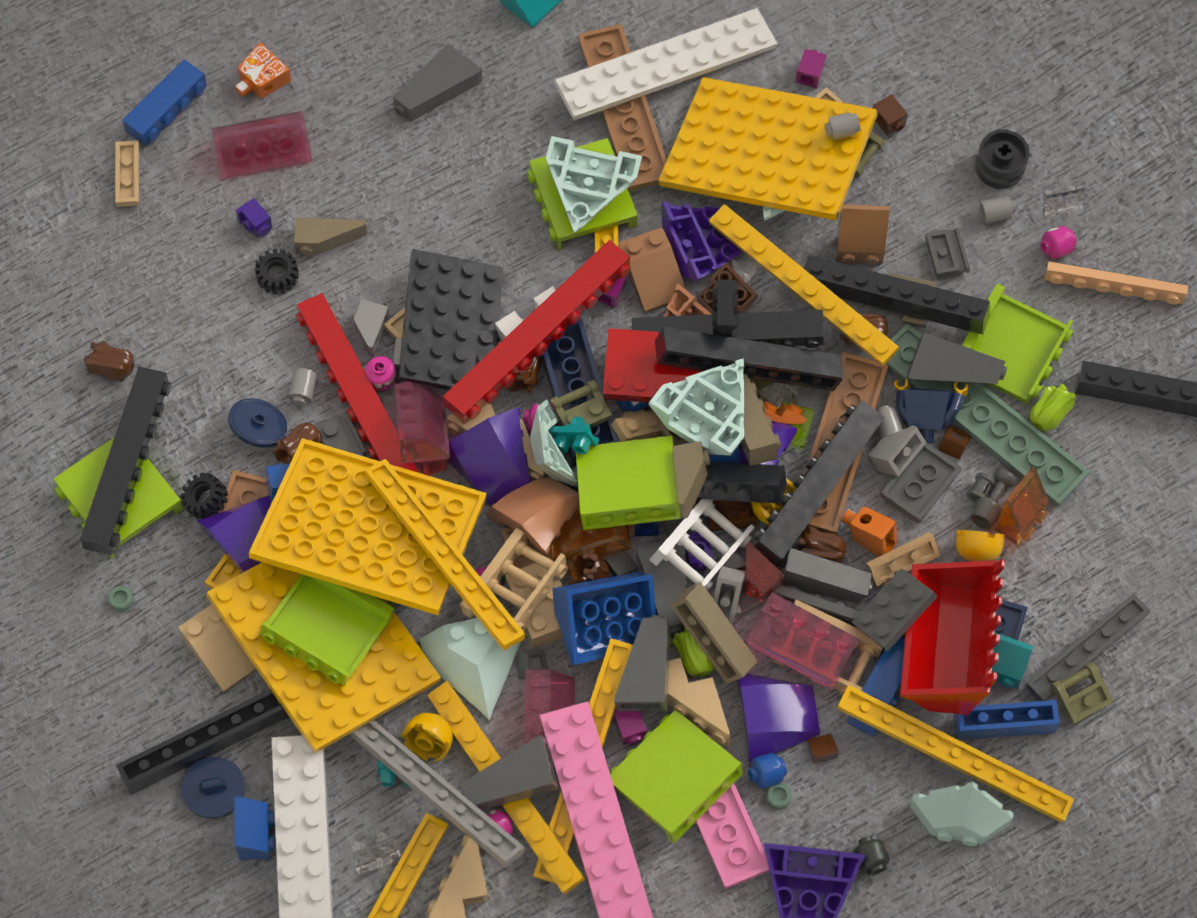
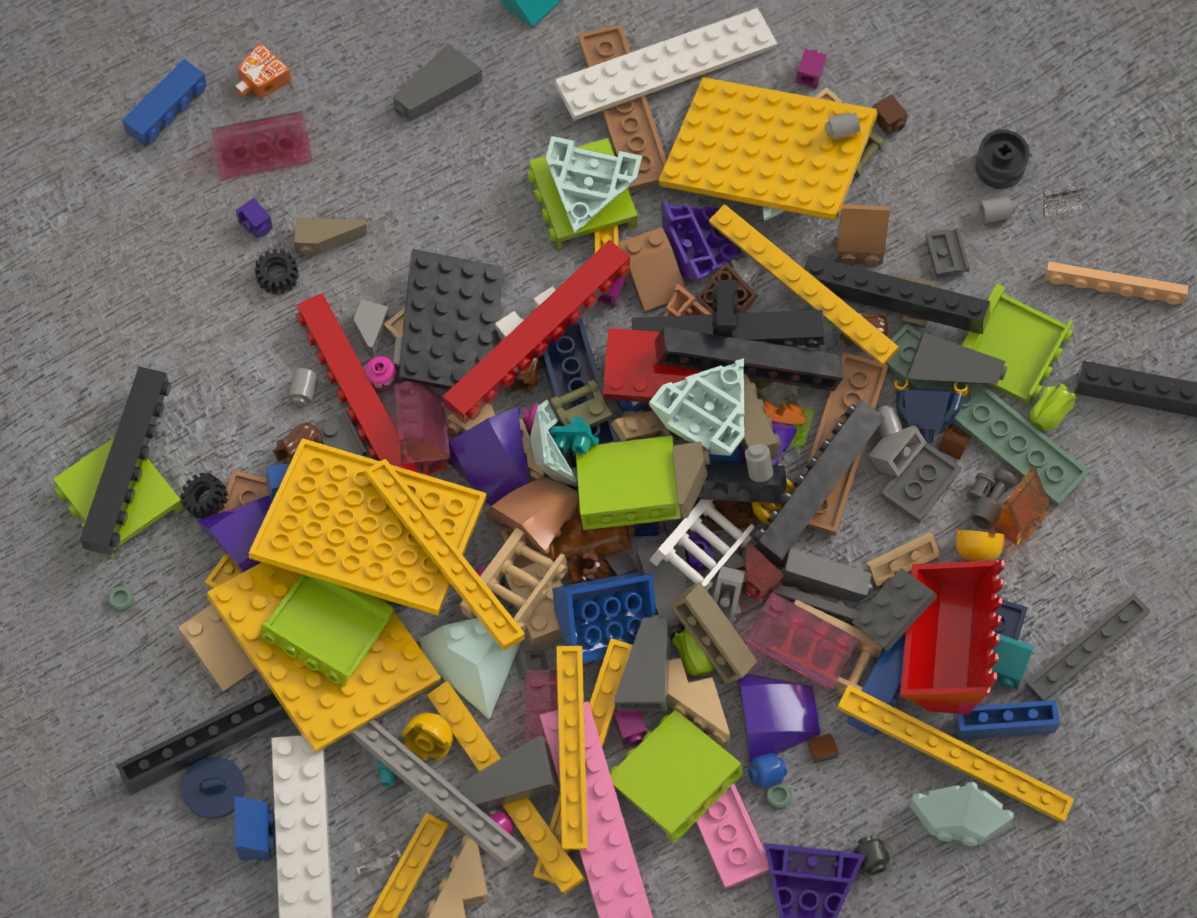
(109, 361): reddish brown piece -> none
(127, 173): tan plate -> none
(257, 422): dark blue shield -> none
(571, 748): none -> yellow plate
(759, 463): none -> light grey brick
(822, 544): reddish brown piece -> none
(872, 530): orange torso -> none
(1058, 242): dark pink head -> none
(1085, 700): olive plate -> none

